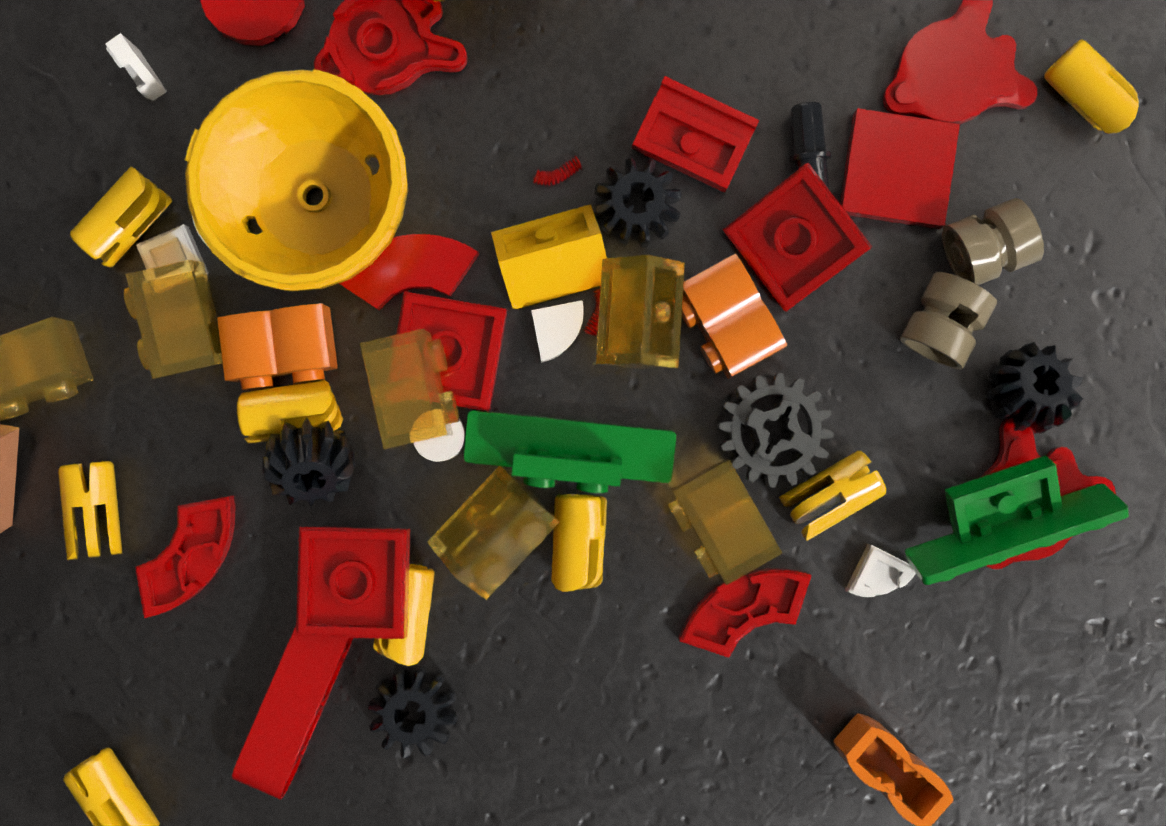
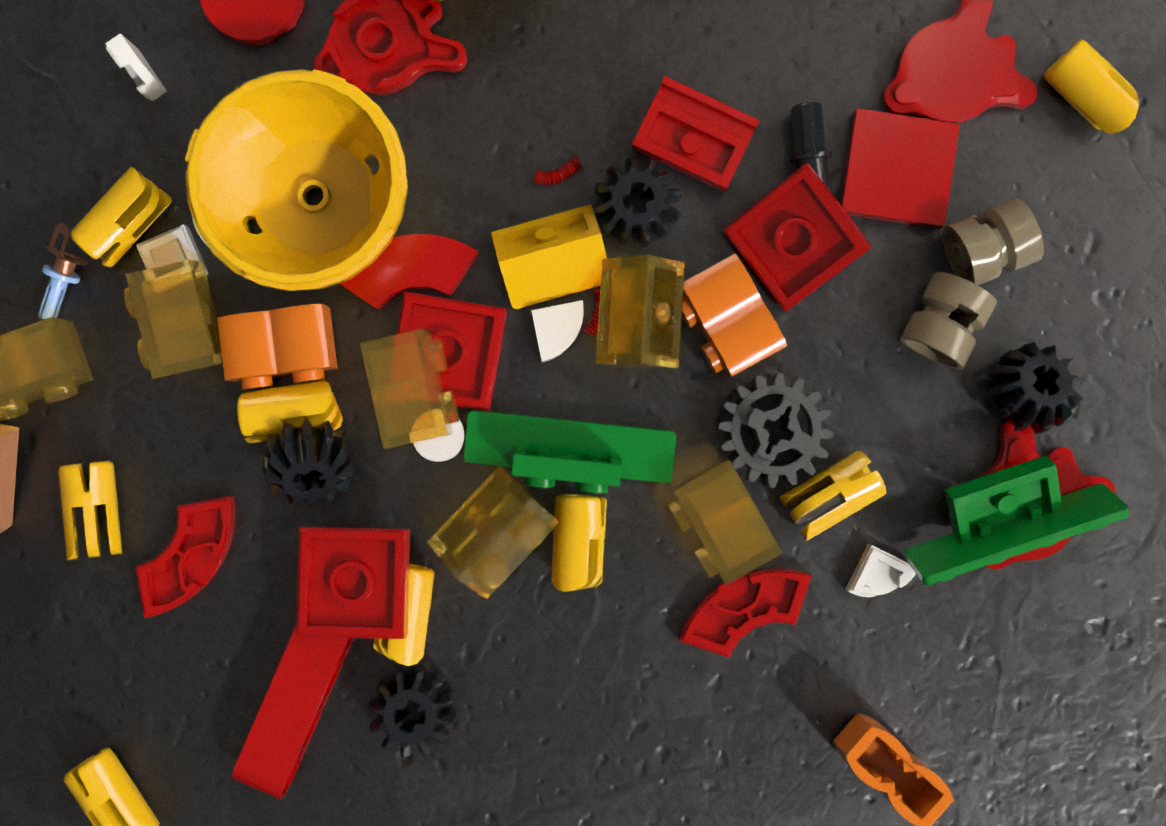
(60, 275): none -> piece

